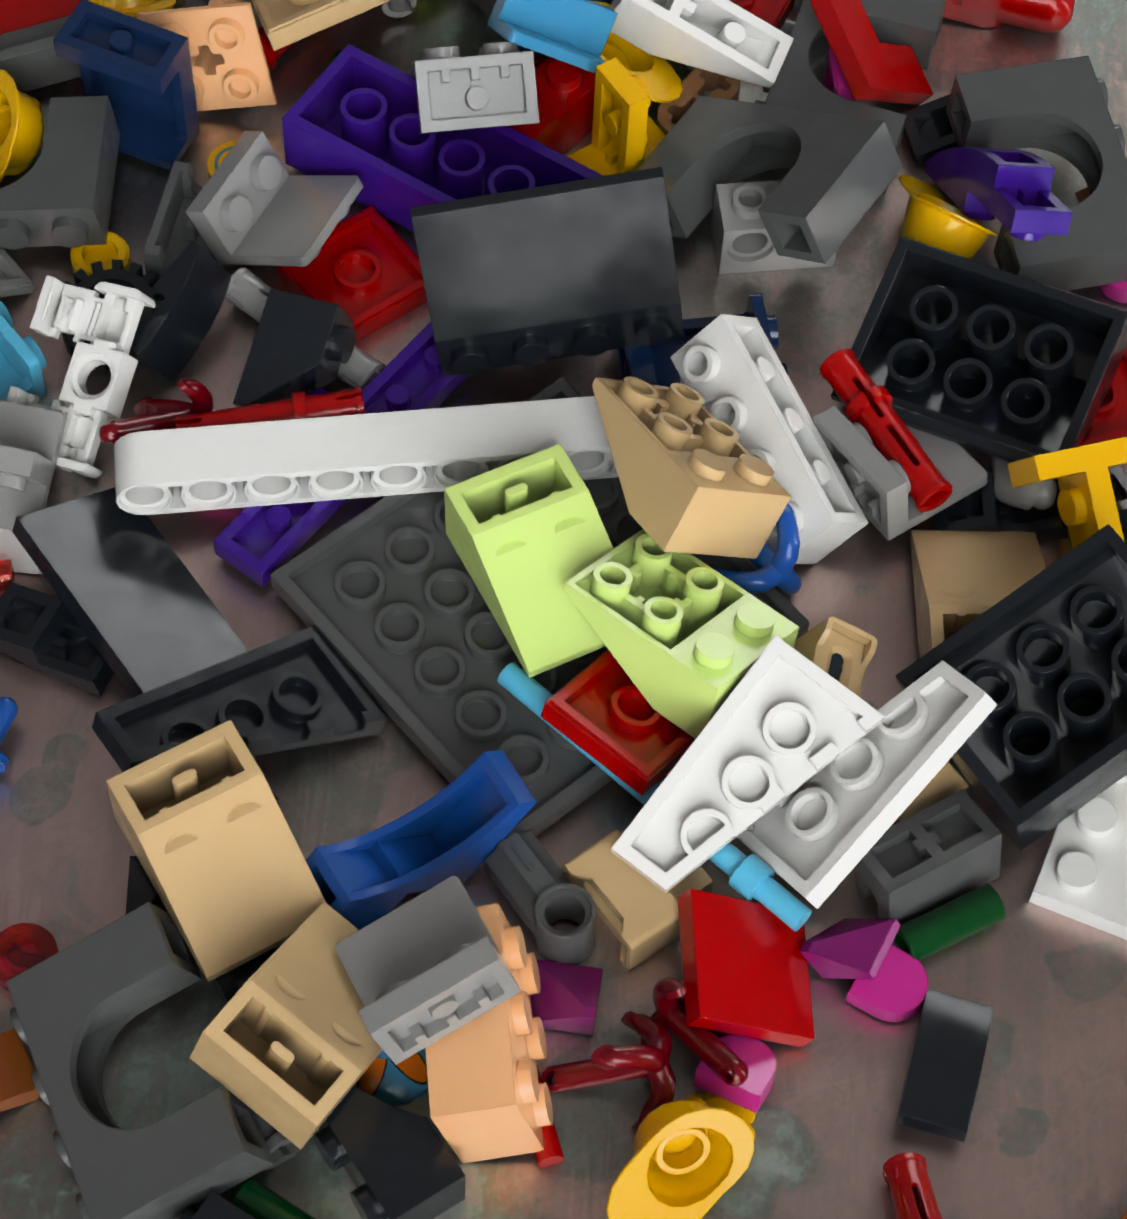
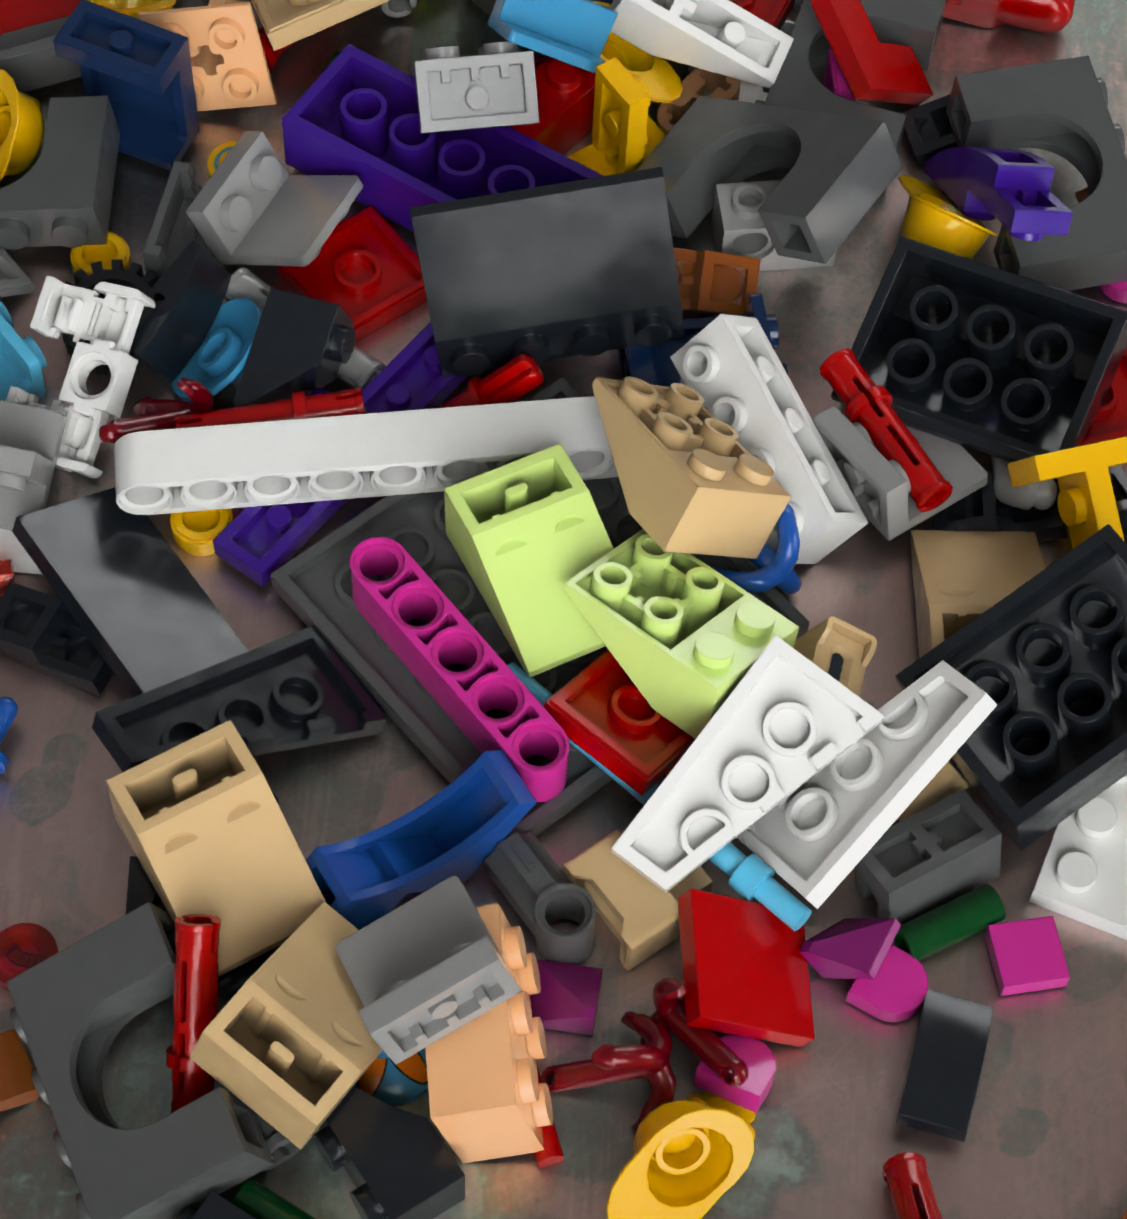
(193, 1003): none -> red pin
(196, 530): none -> yellow tile
(225, 347): none -> dark azure dish
(450, 641): none -> dark pink beam
(502, 385): none -> red axle
(715, 281): none -> dark orange slope
(1026, 955): none -> dark pink tile

